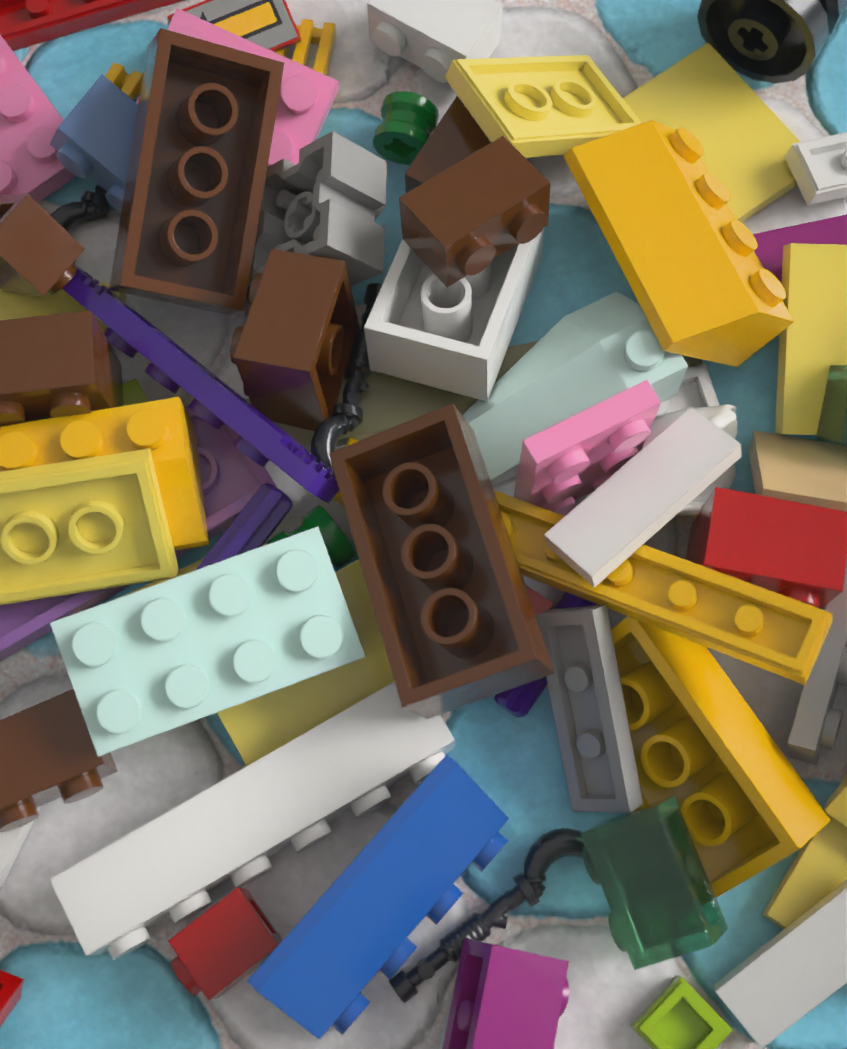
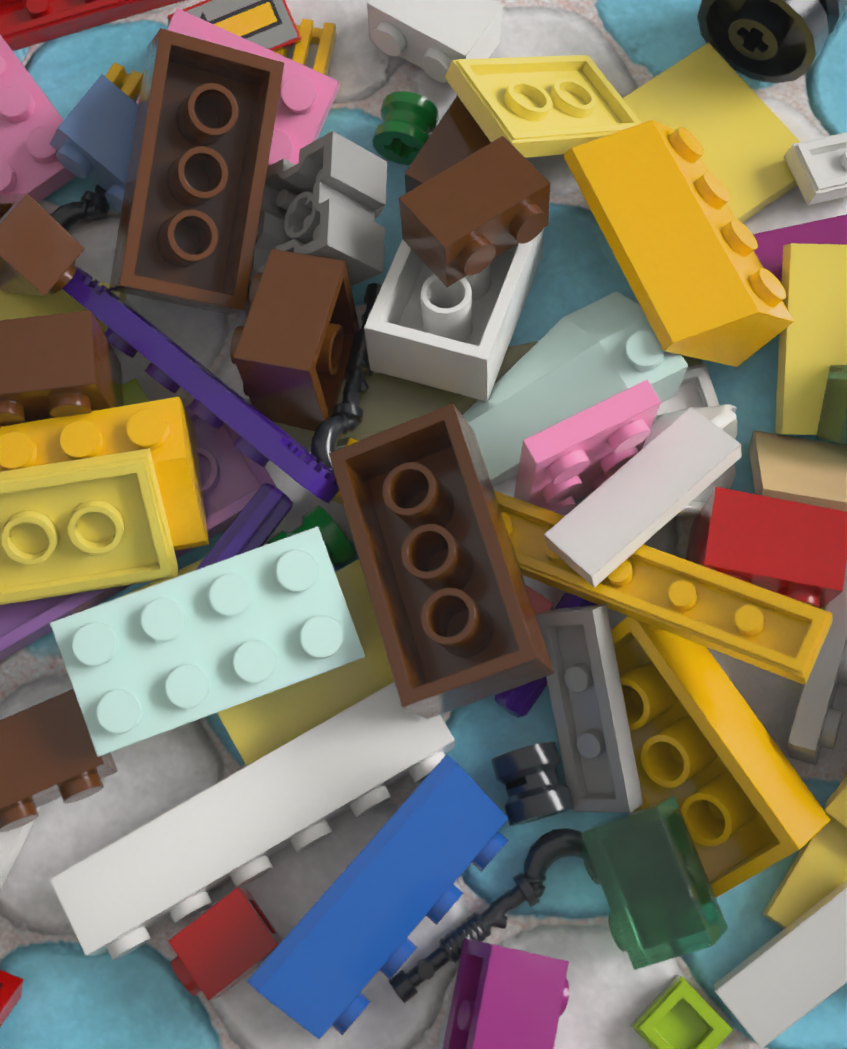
(532, 783): none -> black wheel

